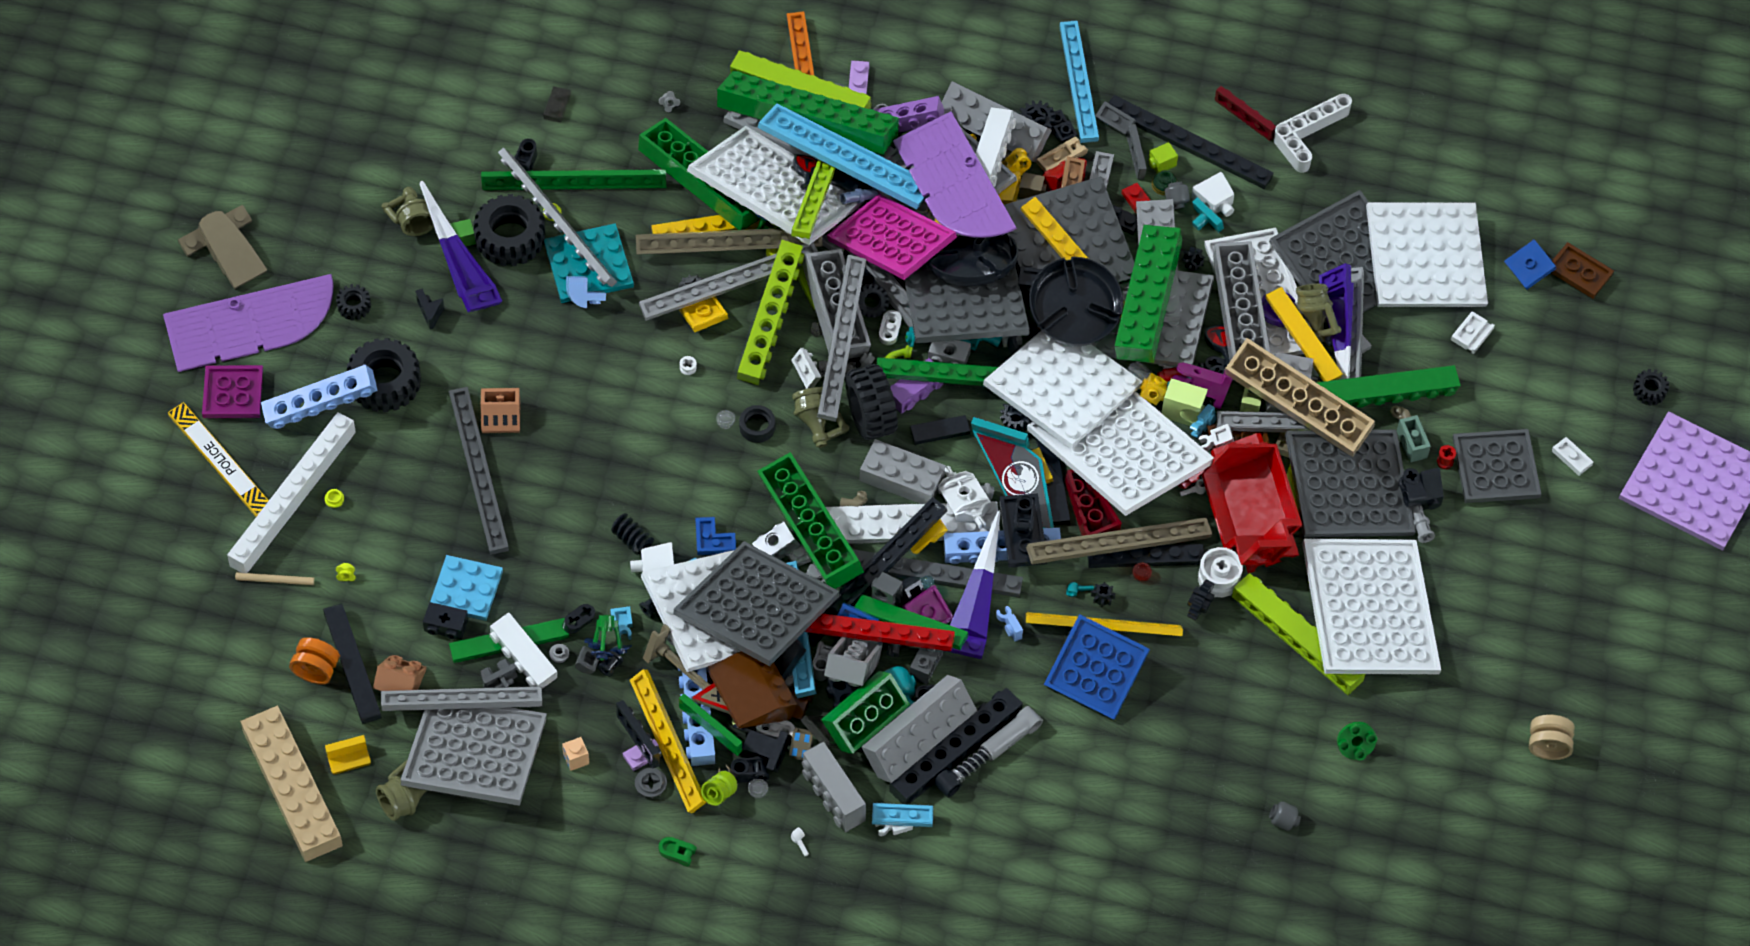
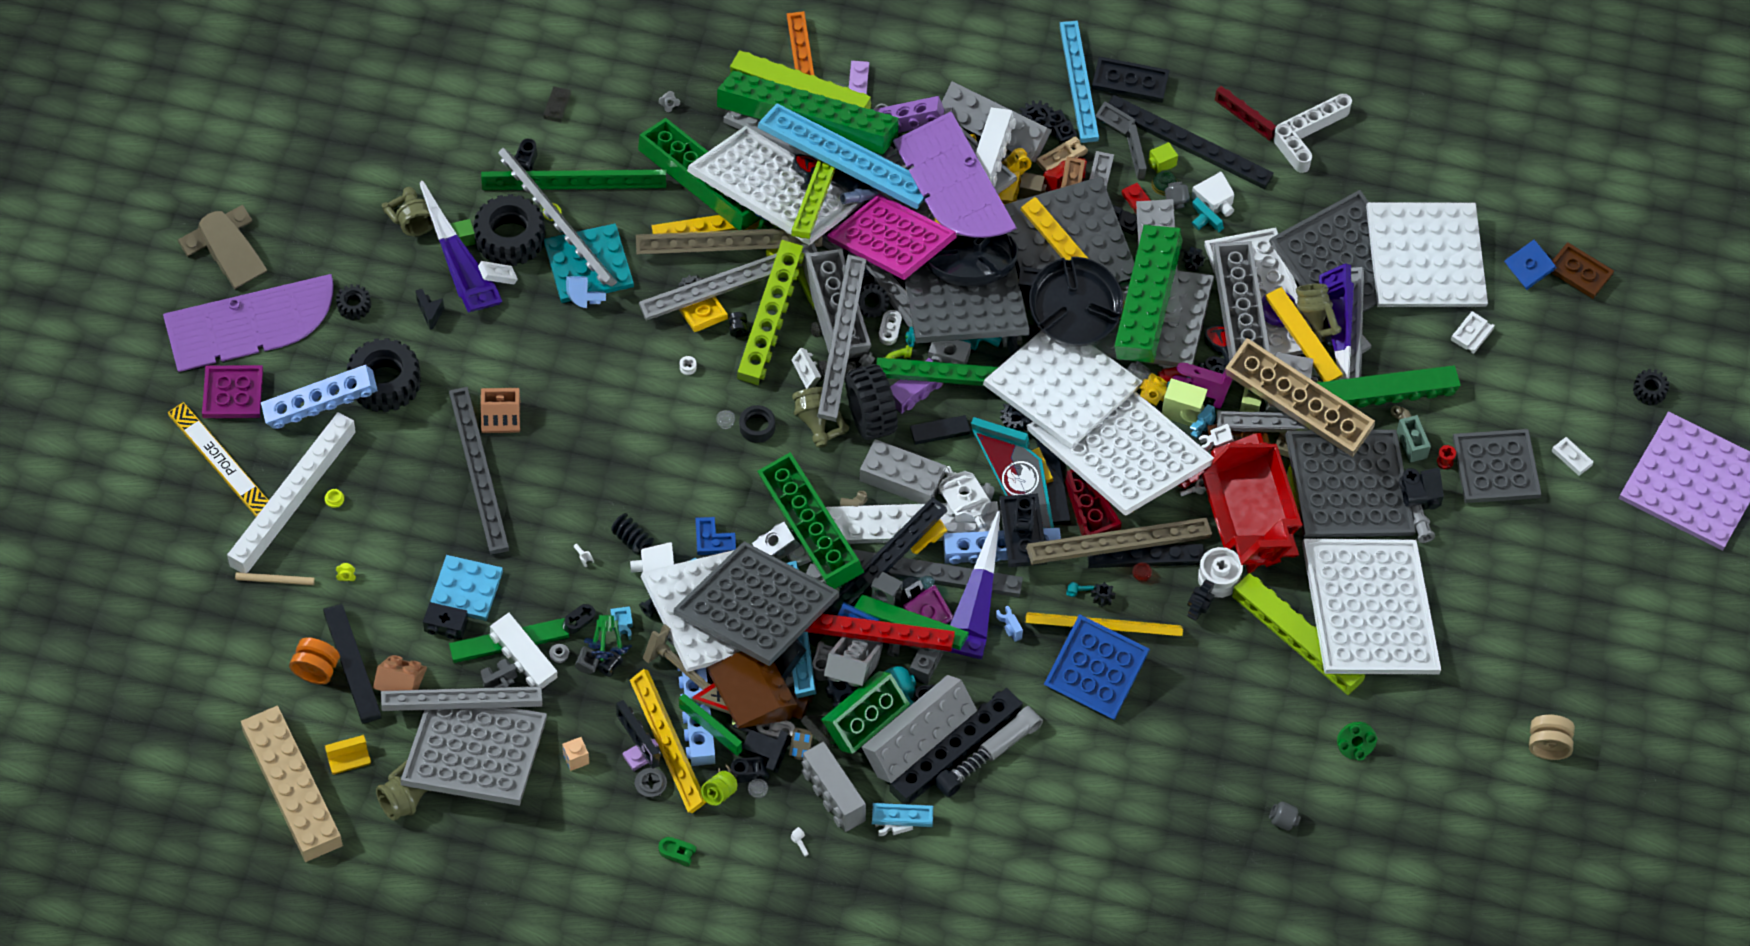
(497, 272): none -> white plate
(584, 556): none -> white hand
(738, 324): none -> black wheel
(1130, 79): none -> black plate

